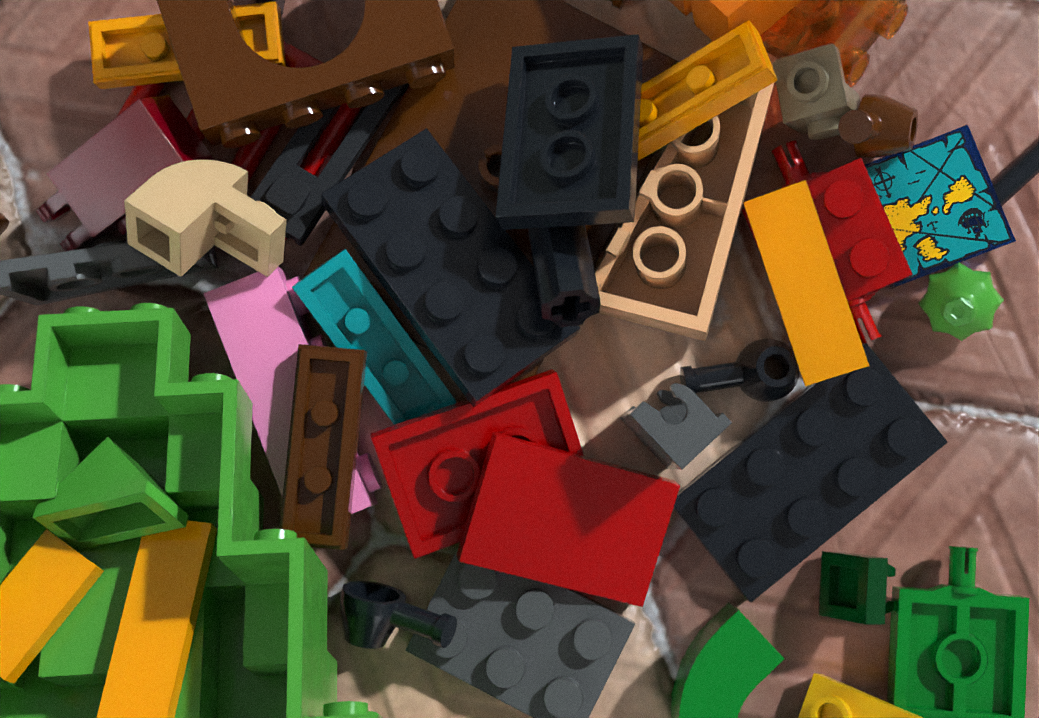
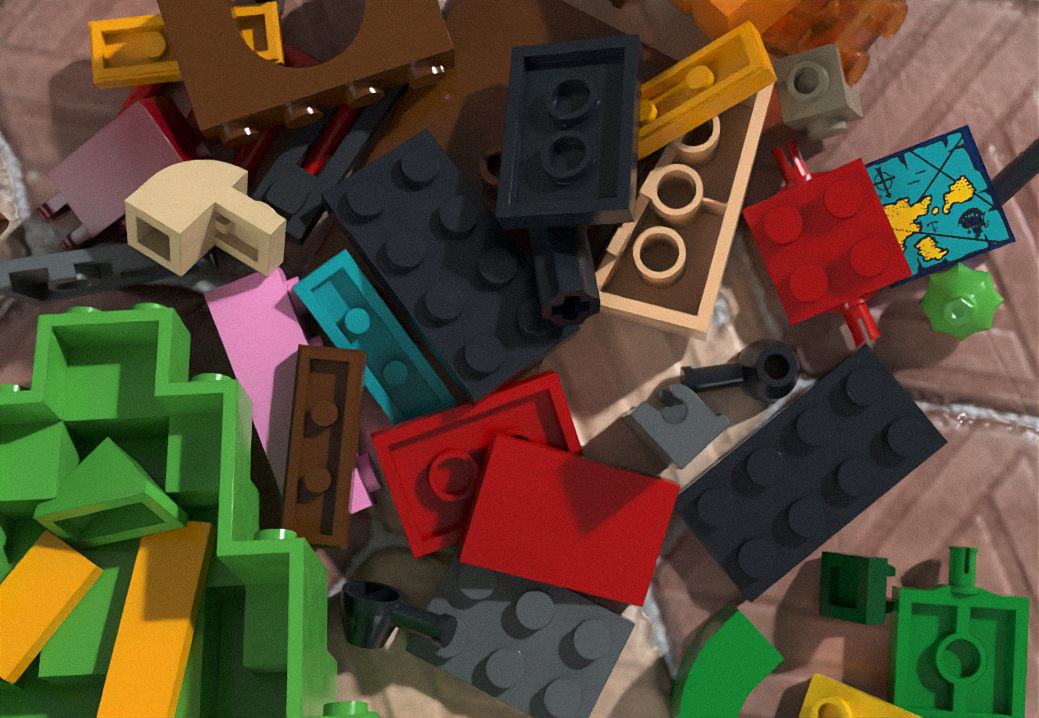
(806, 283): light orange tile -> none
(879, 127): reddish brown bar -> none

